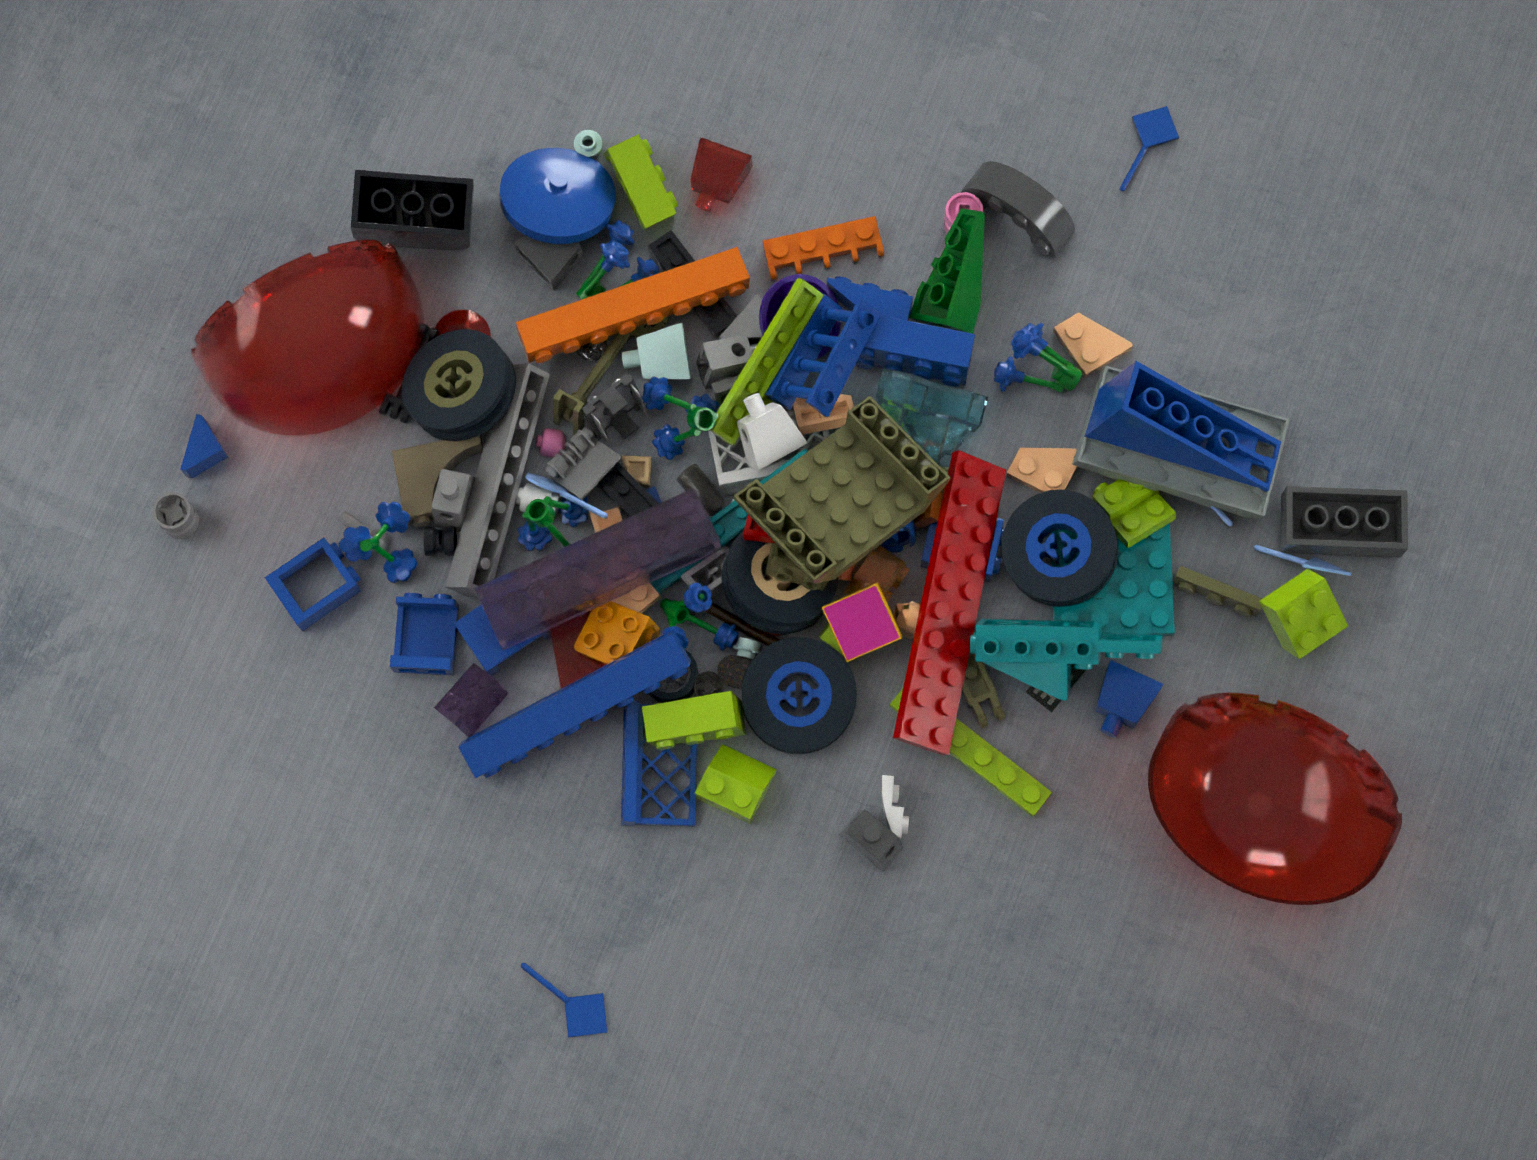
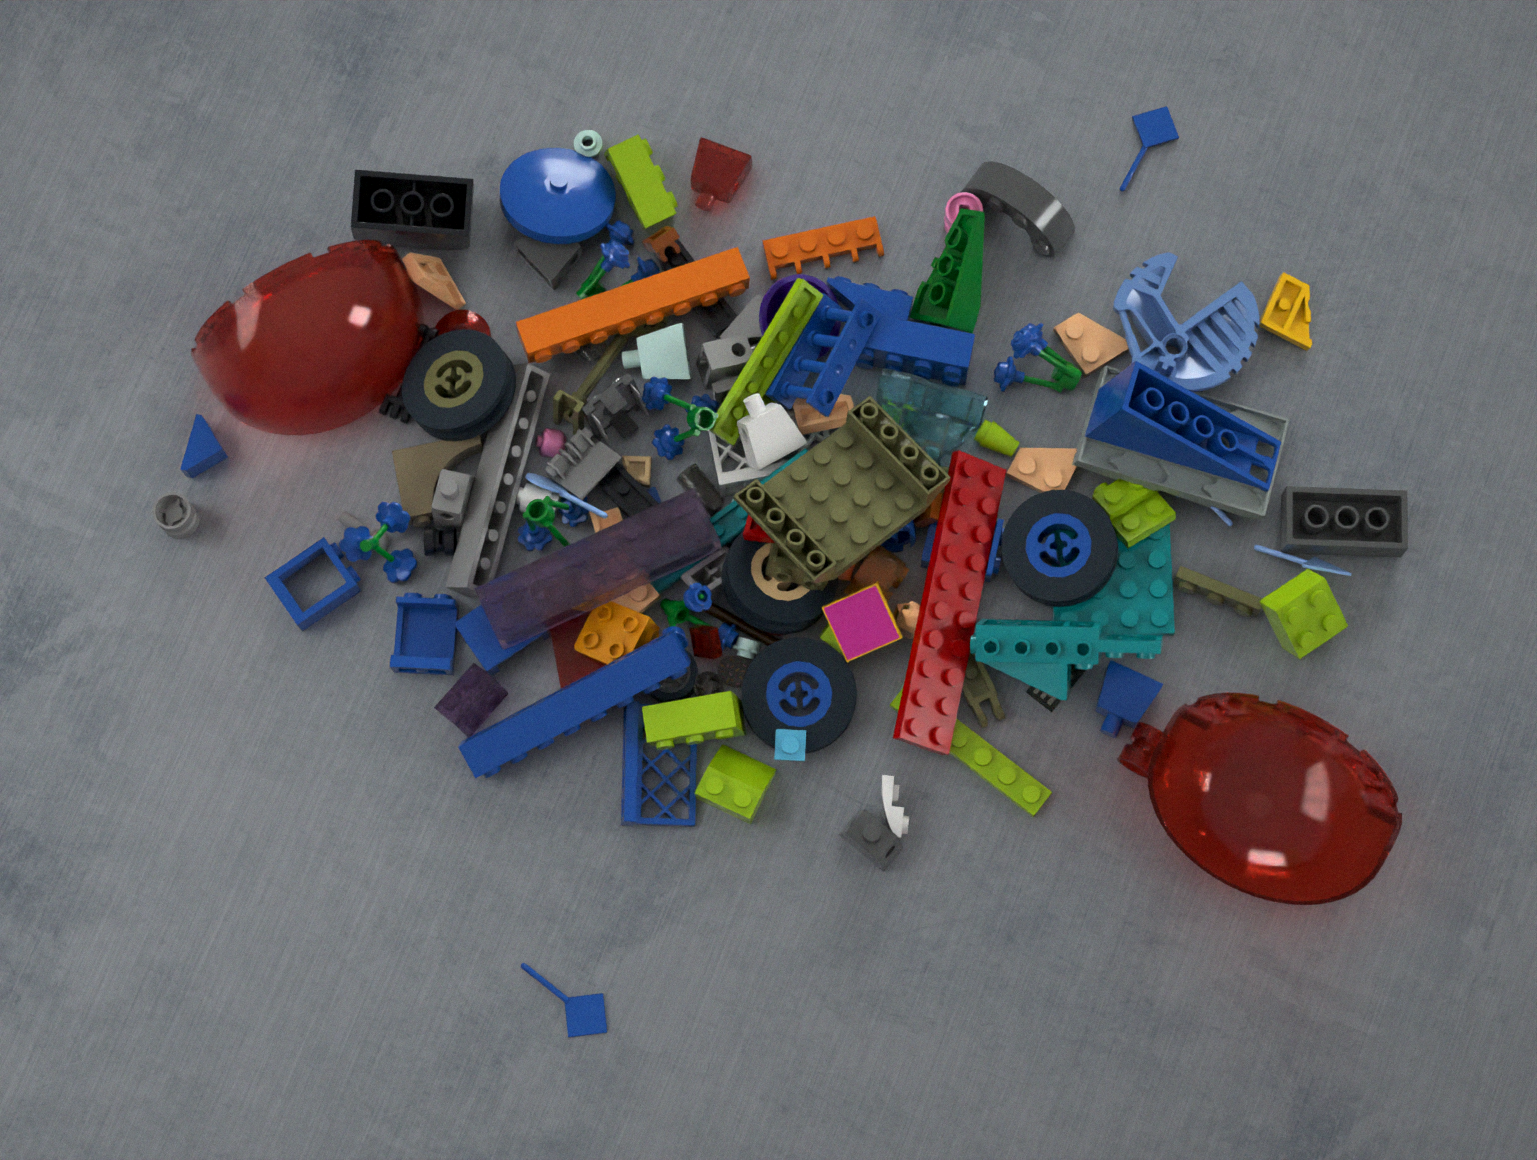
(433, 277): none -> light nougat wing
(660, 240): none -> dark orange tile
(705, 641): none -> clear red tile
(790, 745): none -> medium azure plate
(995, 438): none -> lime cone
(1136, 757): none -> clear red wheel
(1207, 342): none -> medium blue piece
(1288, 311): none -> yellow wing

